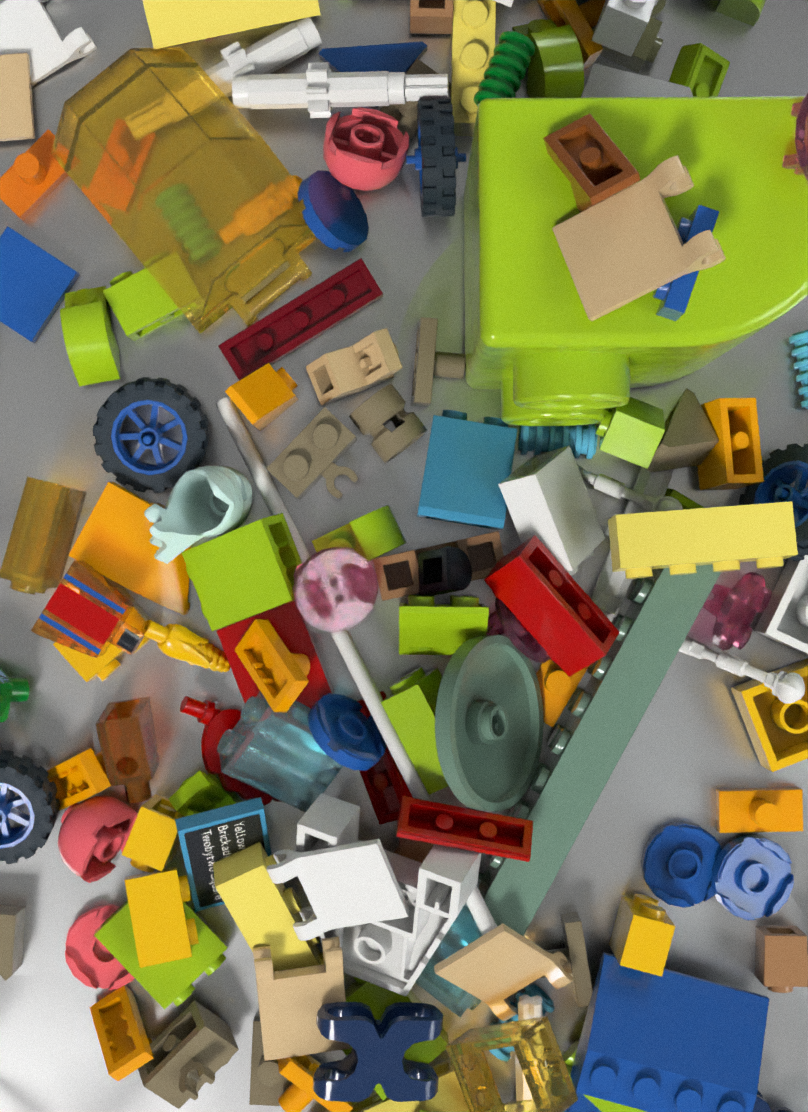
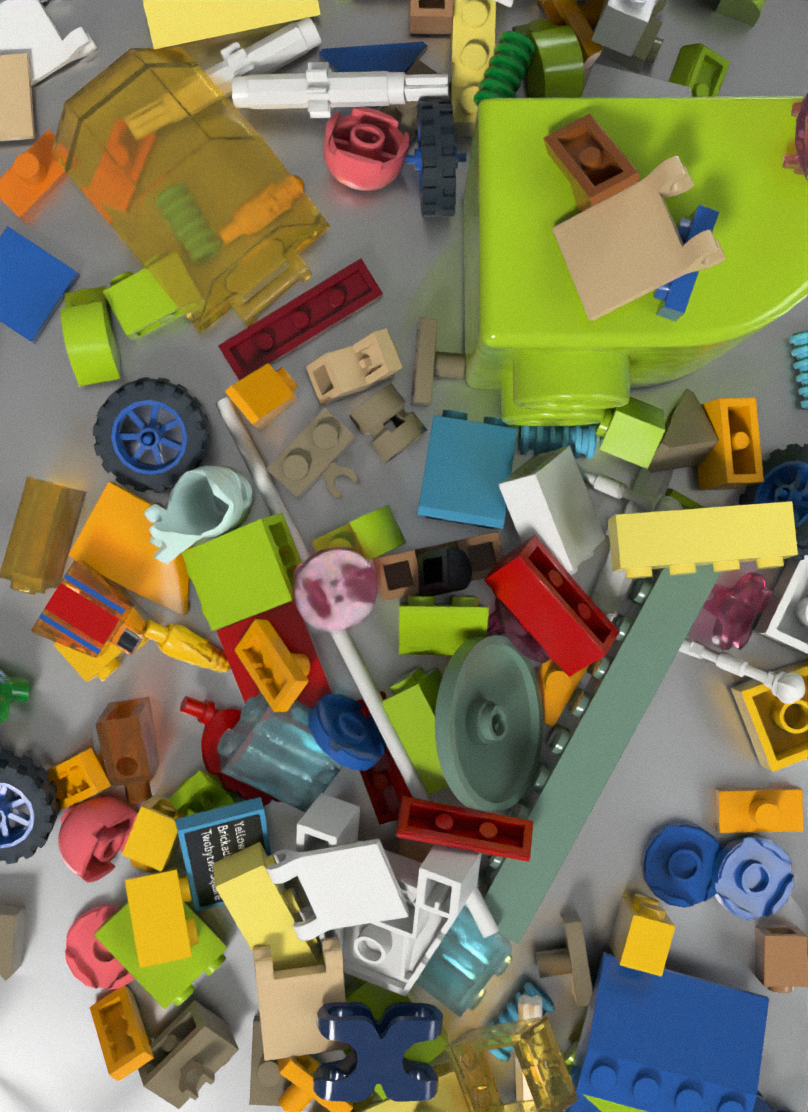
(333, 211): blue tile -> none
(501, 966): tan flag -> none

